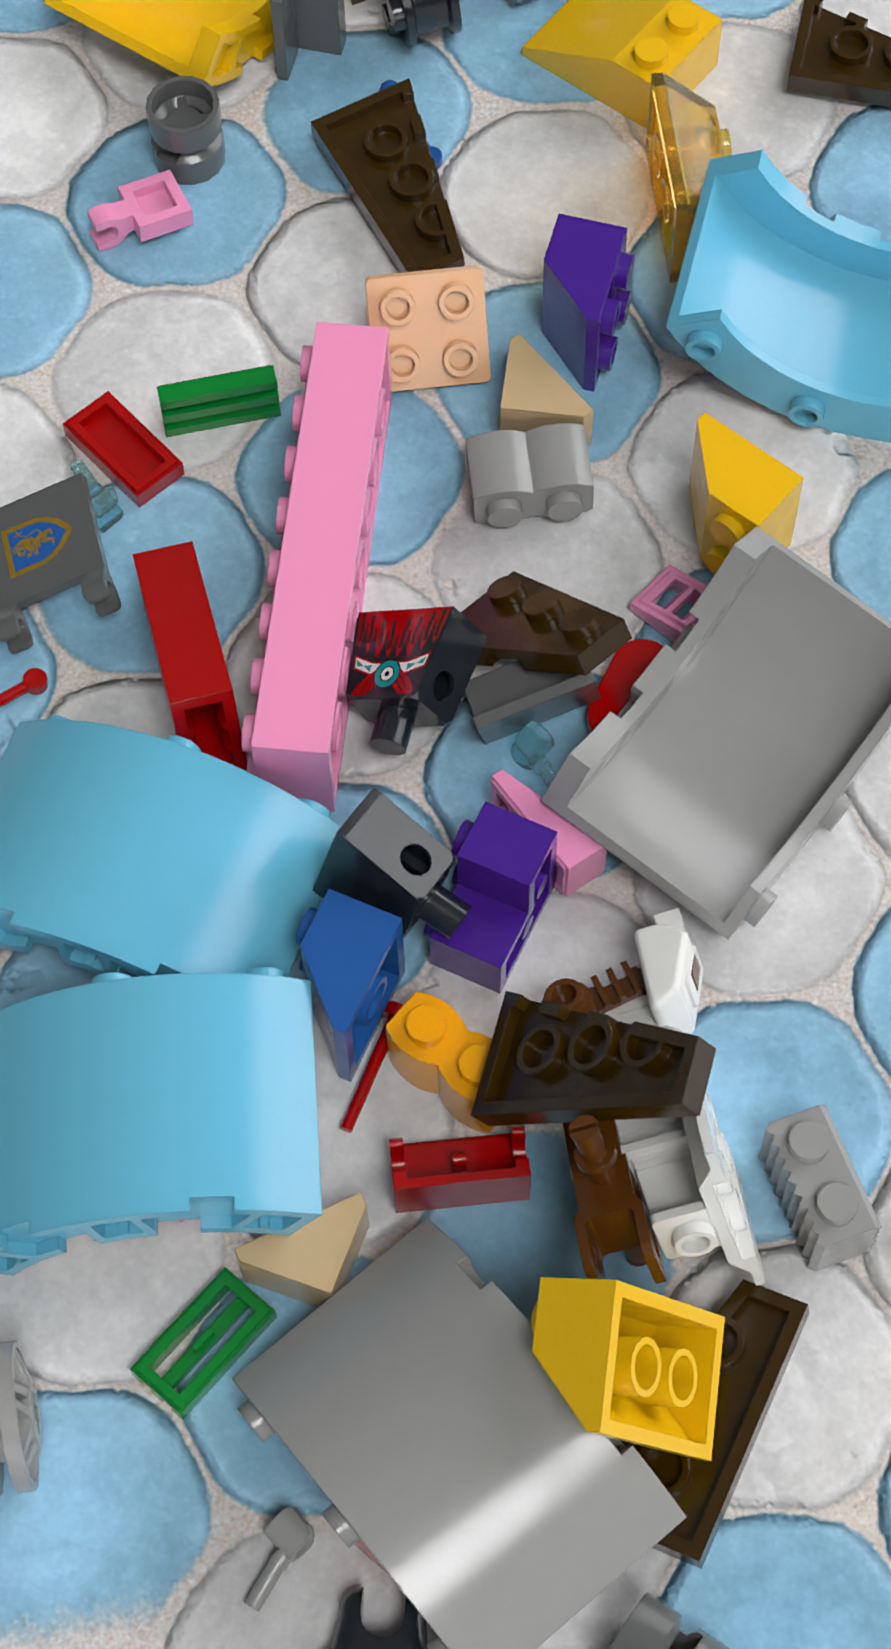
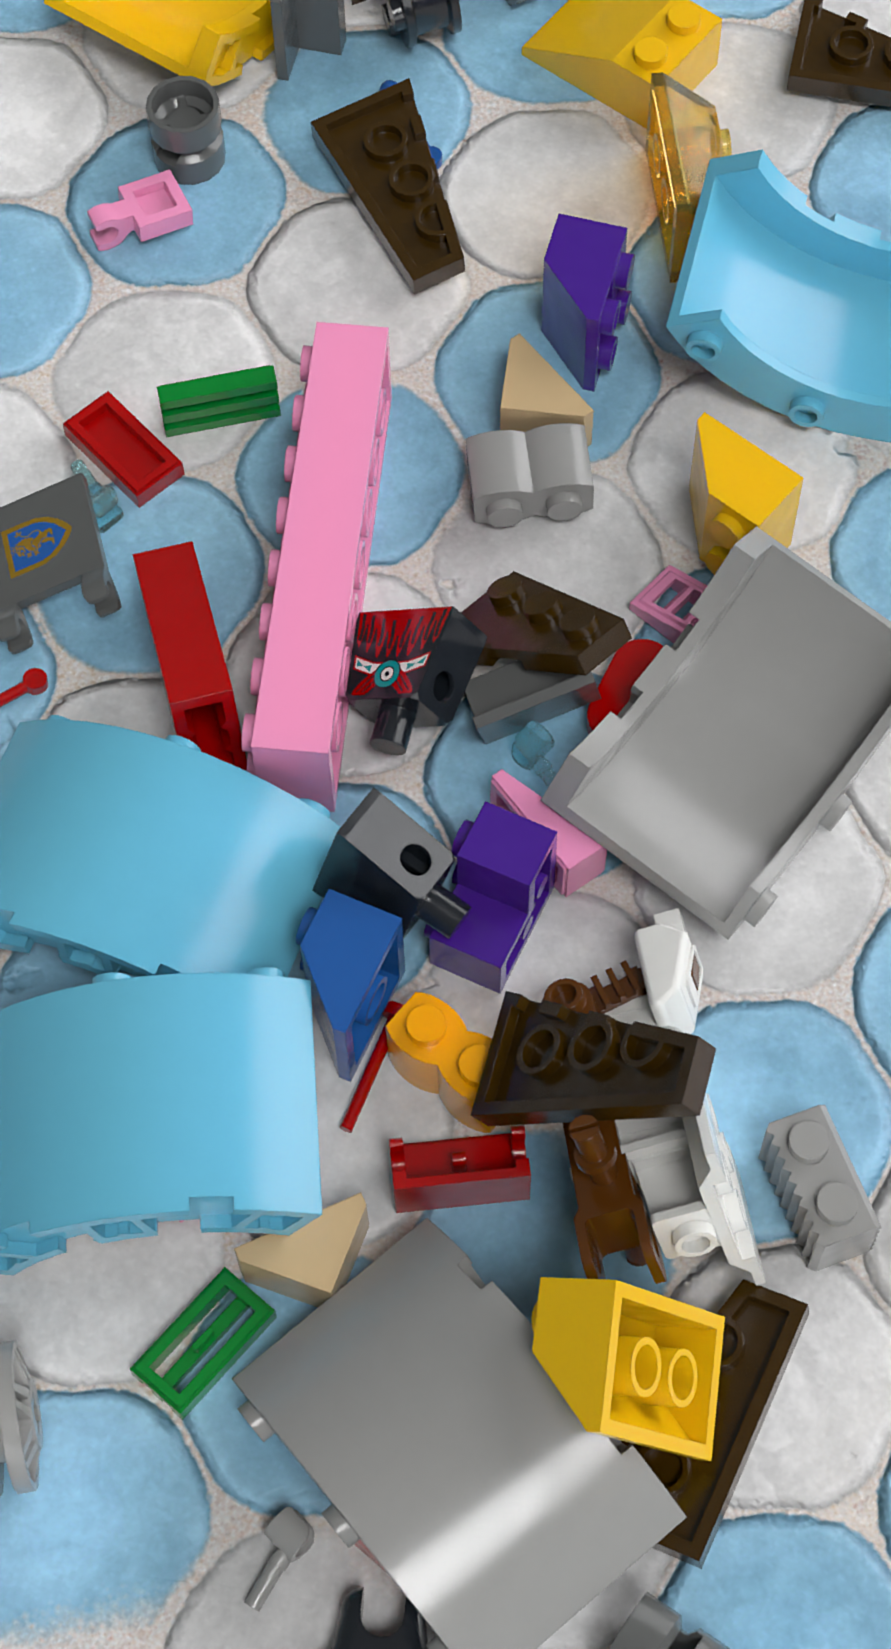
(433, 326): light nougat bracket -> none

